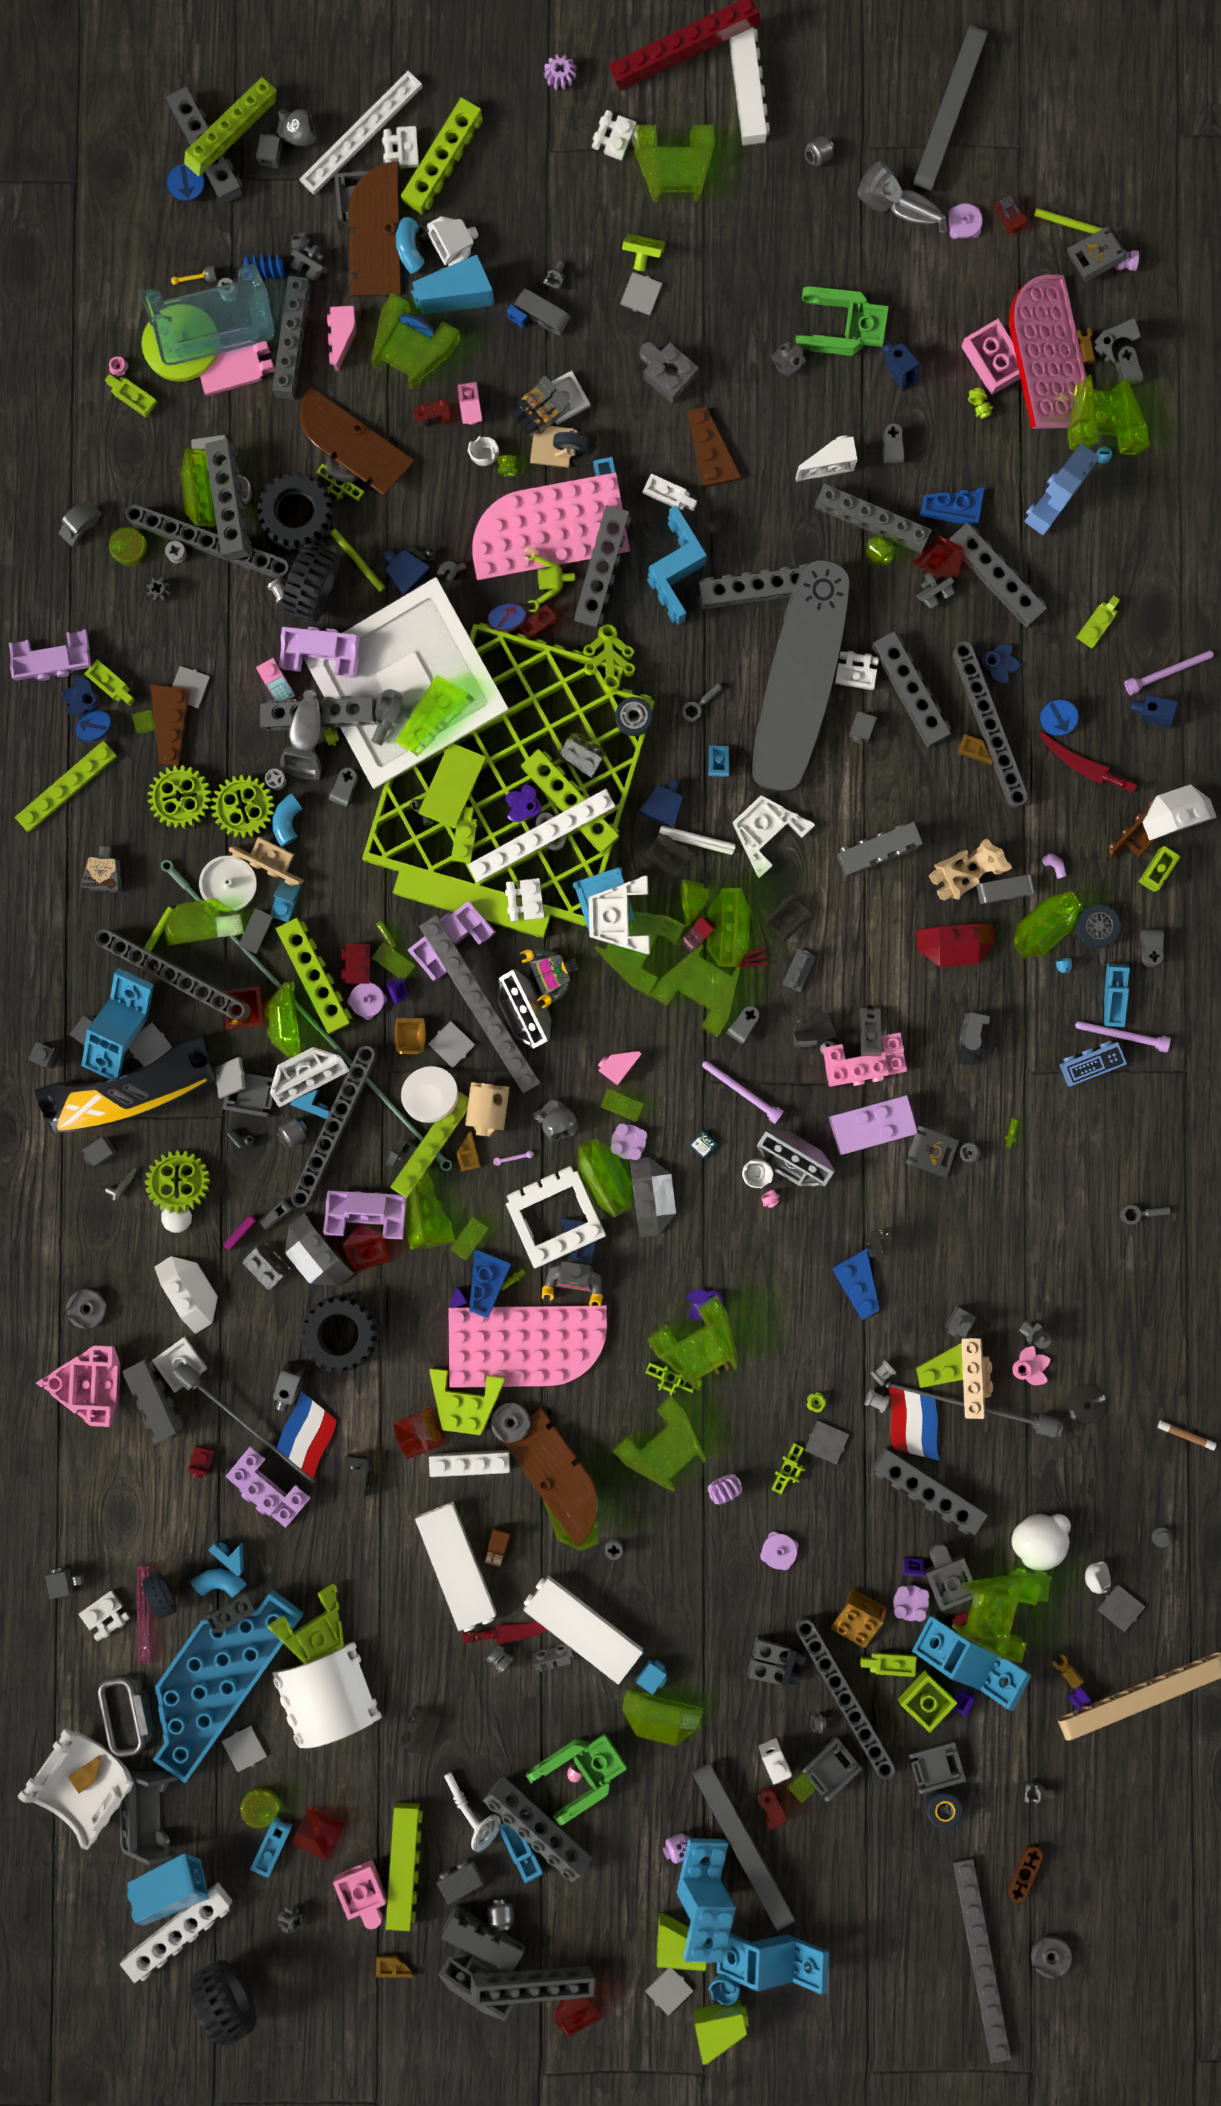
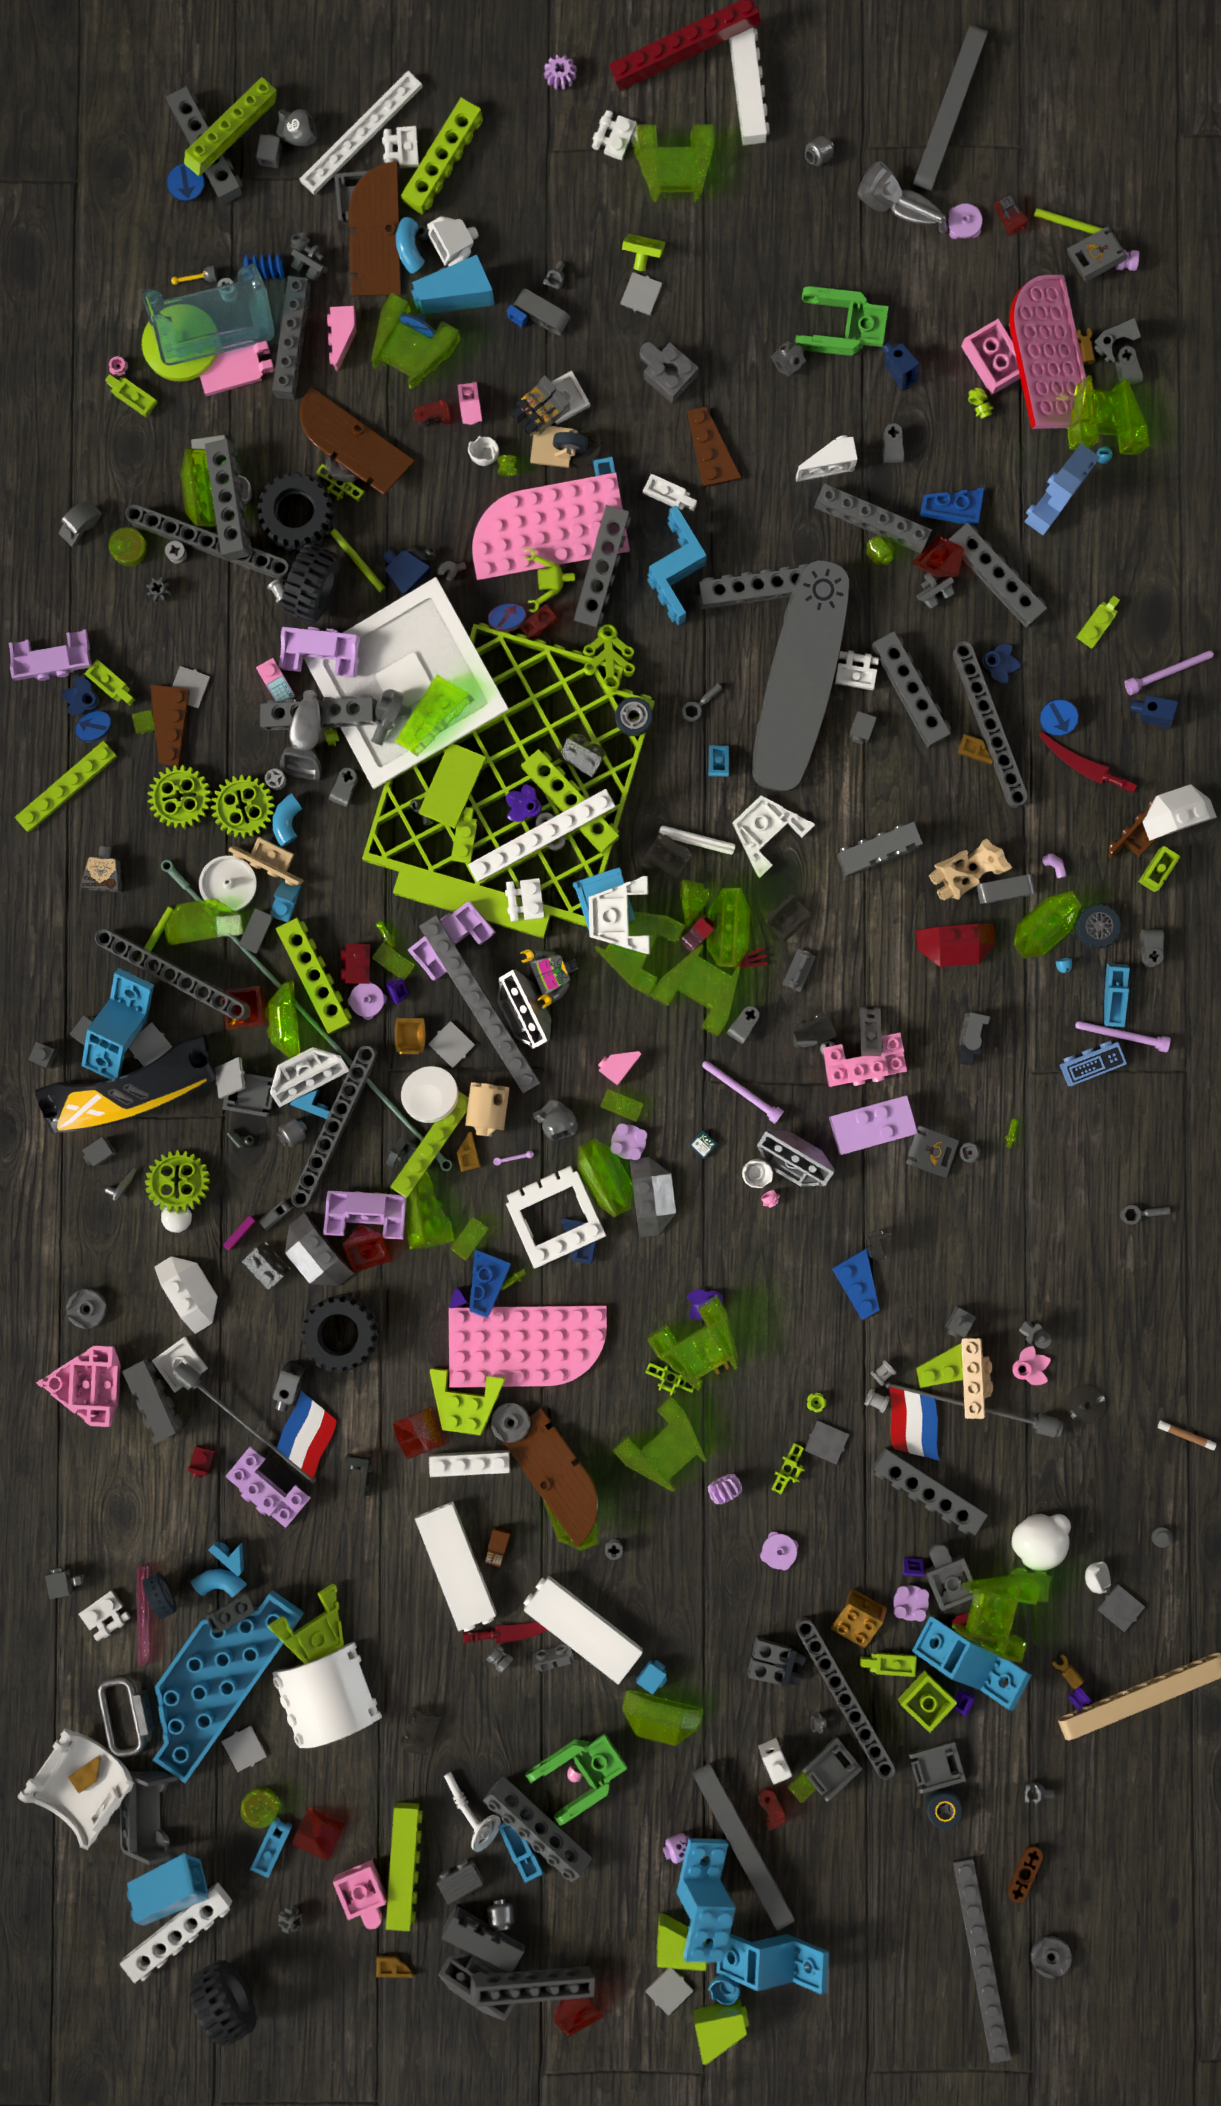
(574, 1277): dark grey torso -> none
(663, 804): dark blue torso -> none

